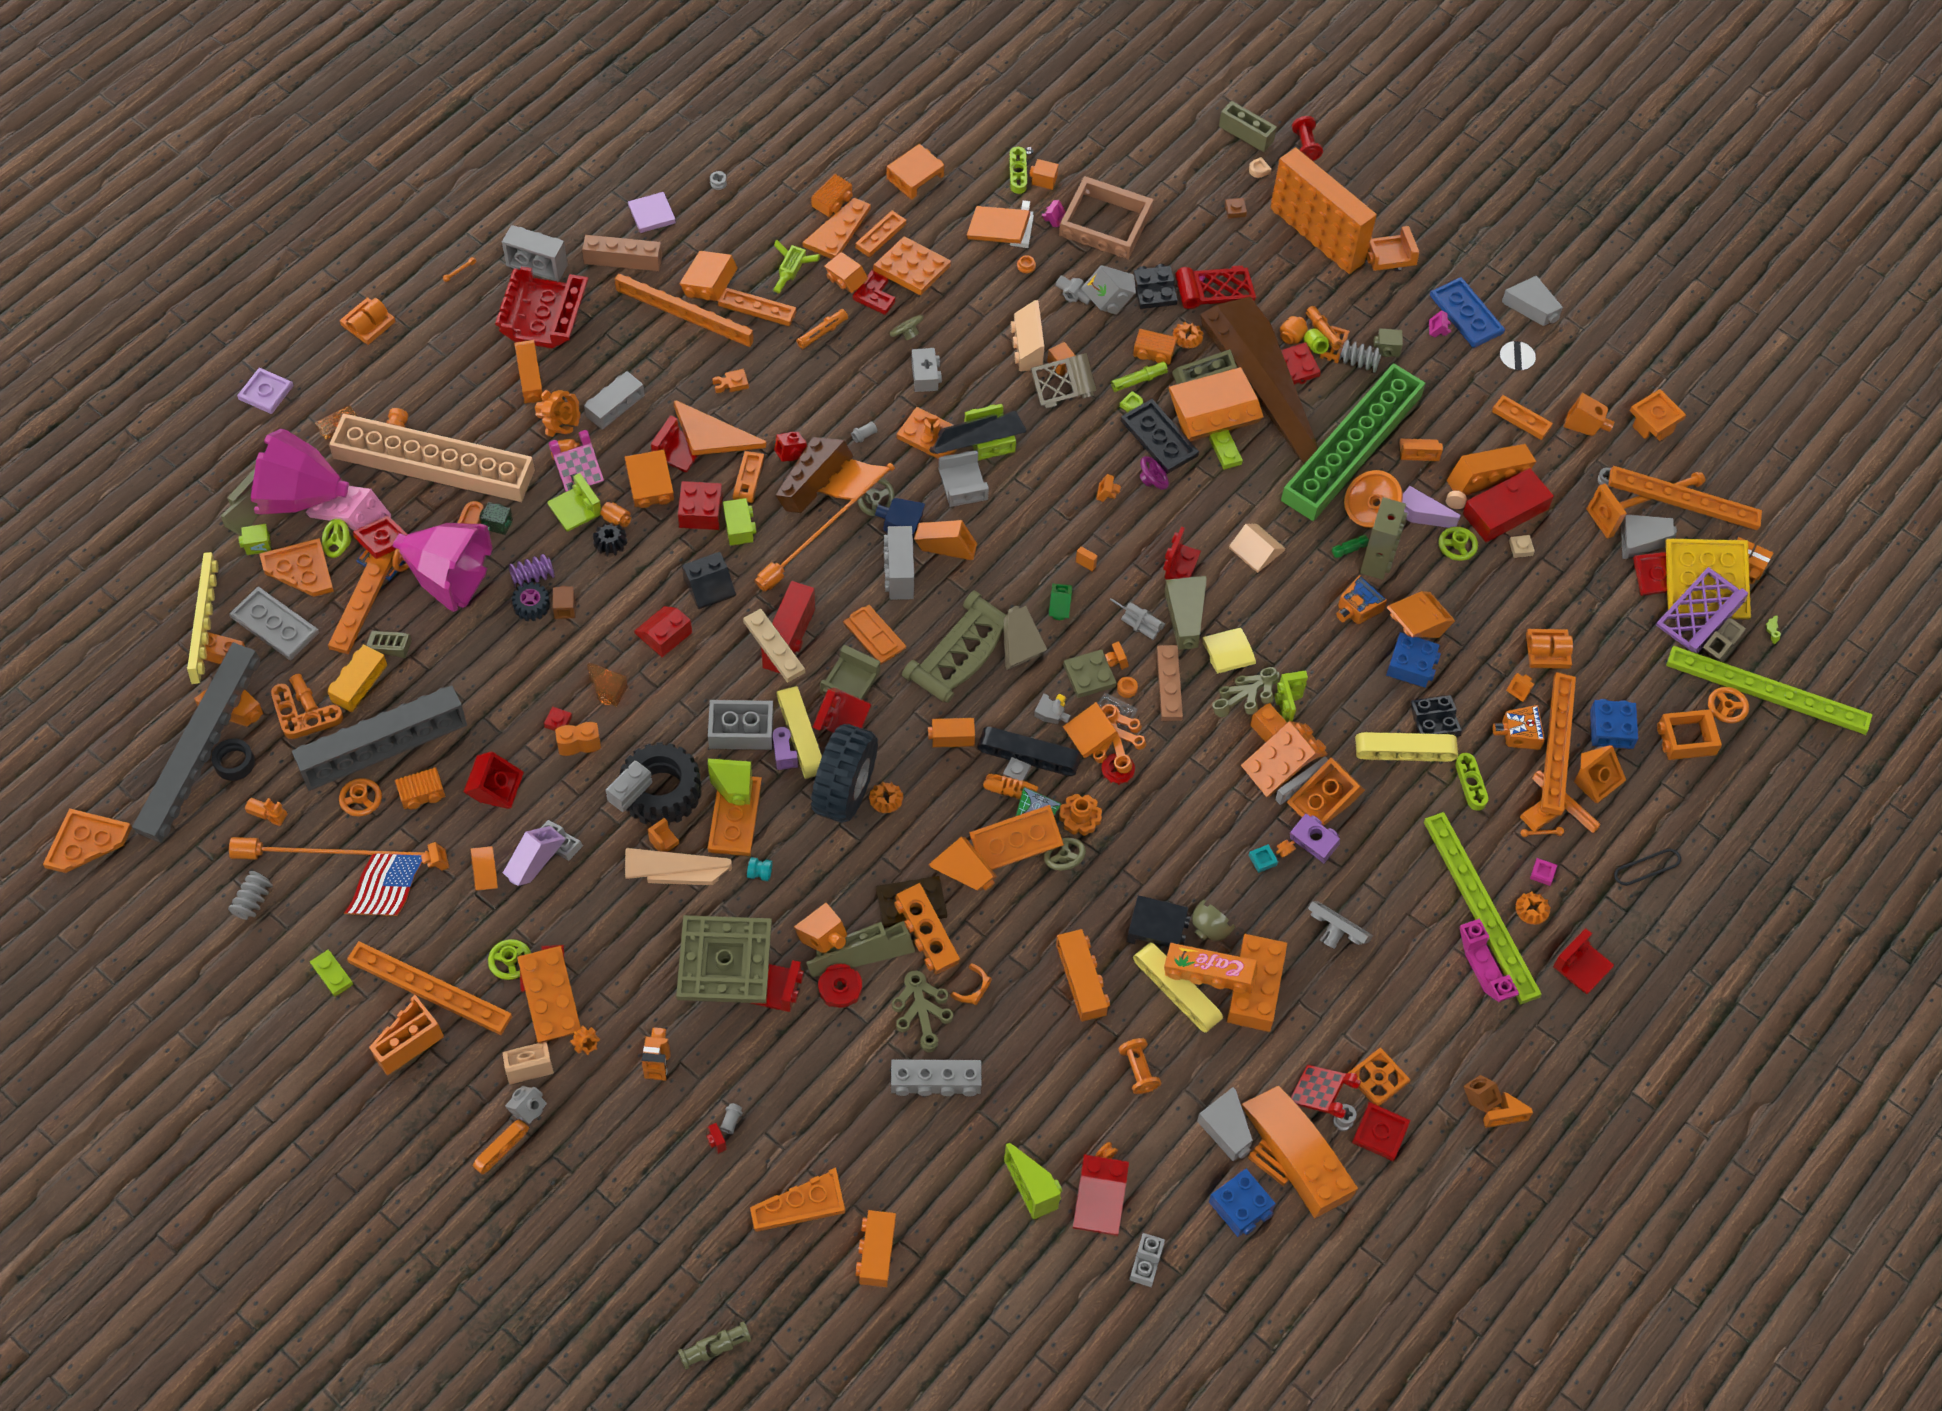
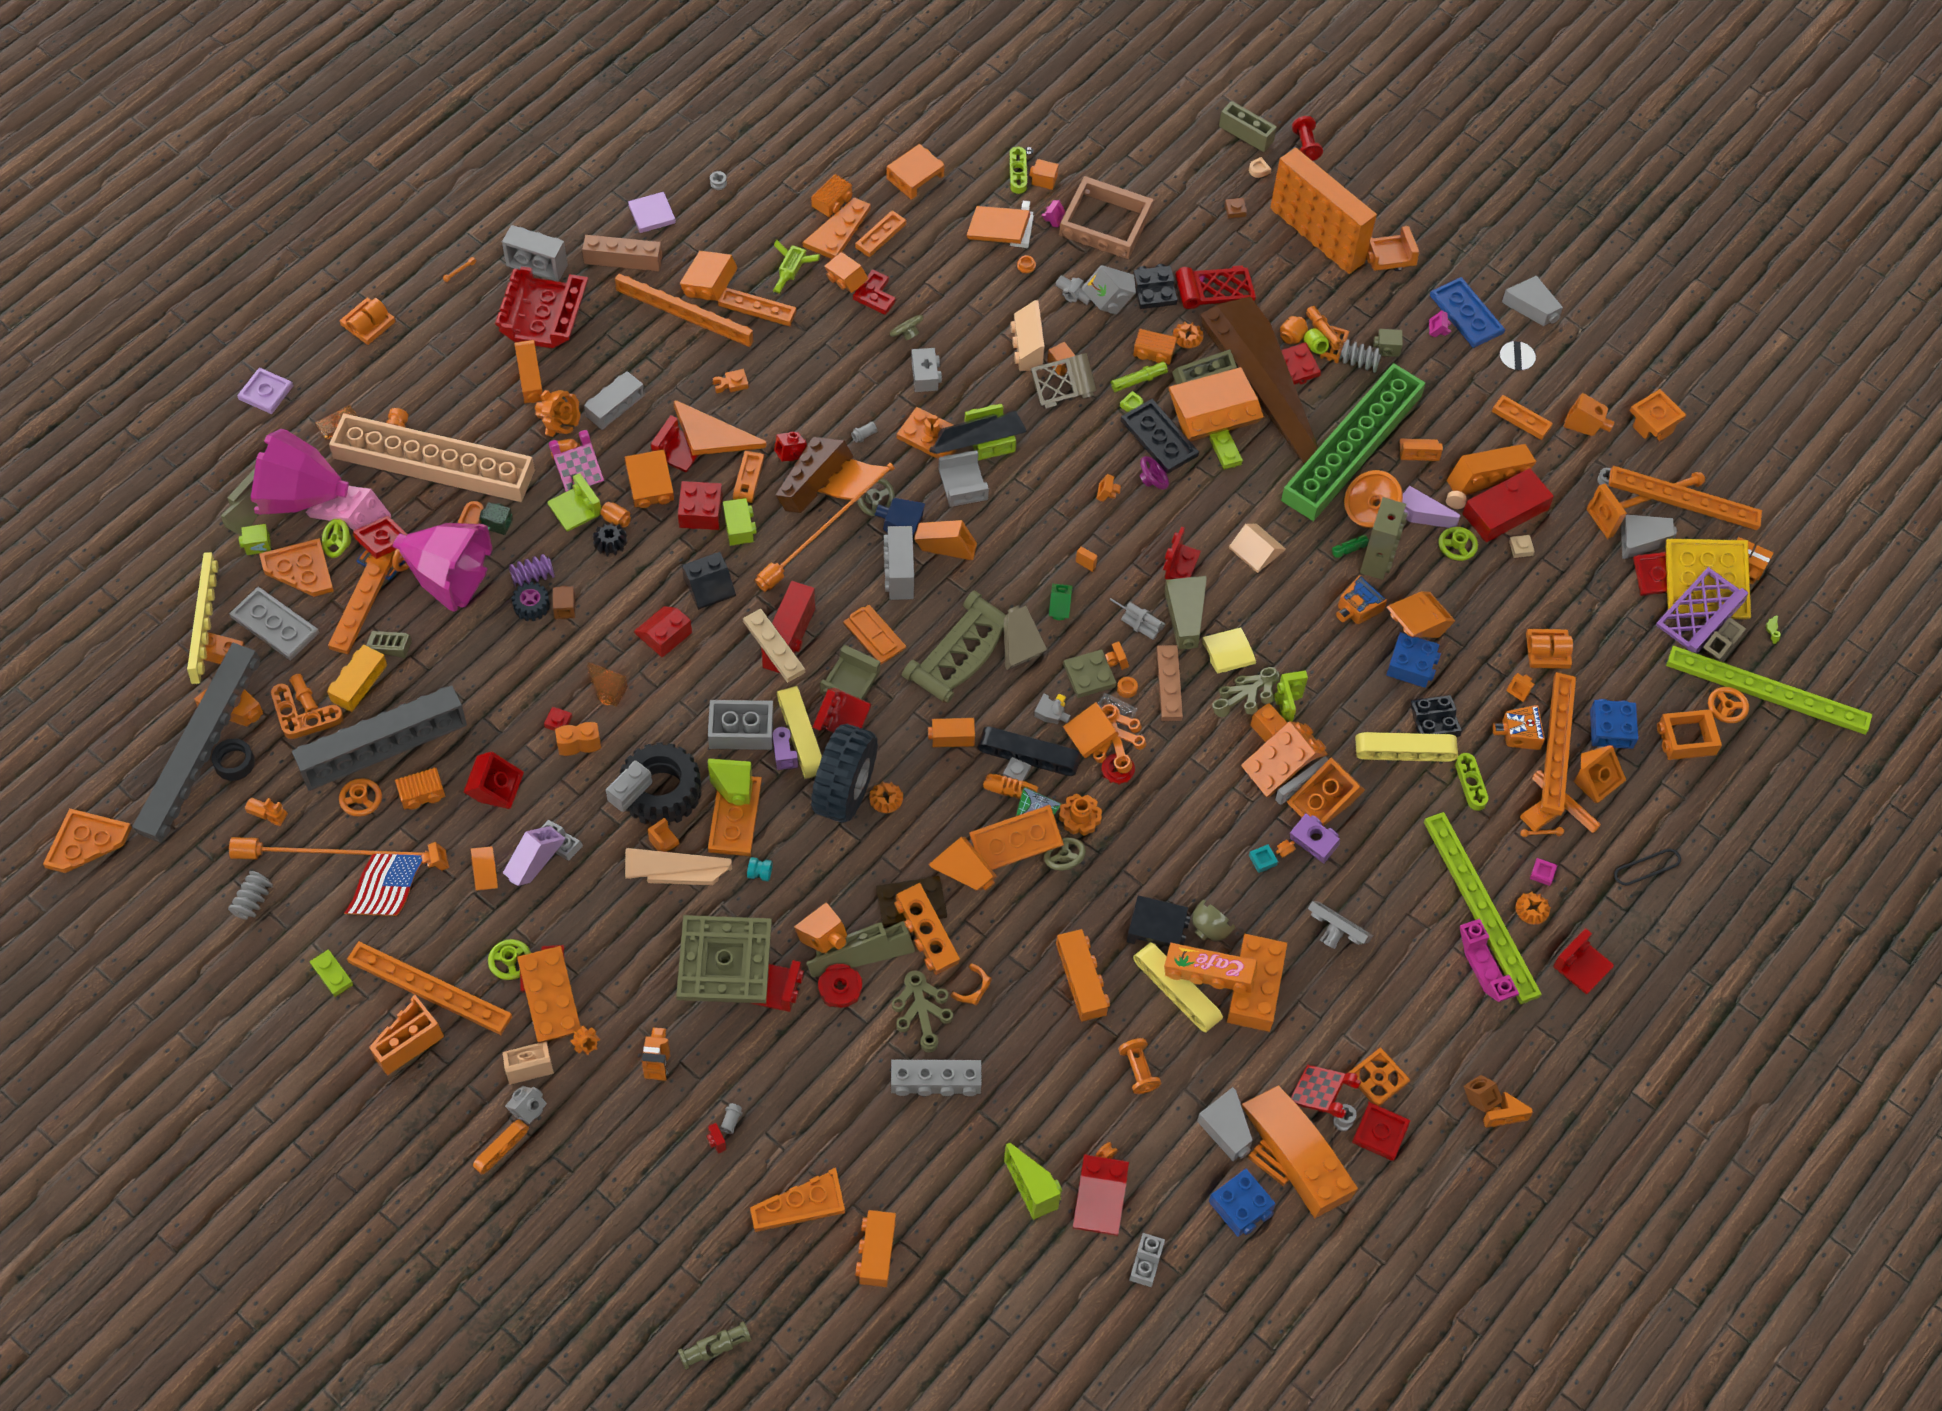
(839, 317): orange pin -> none
(912, 265): orange plate -> none

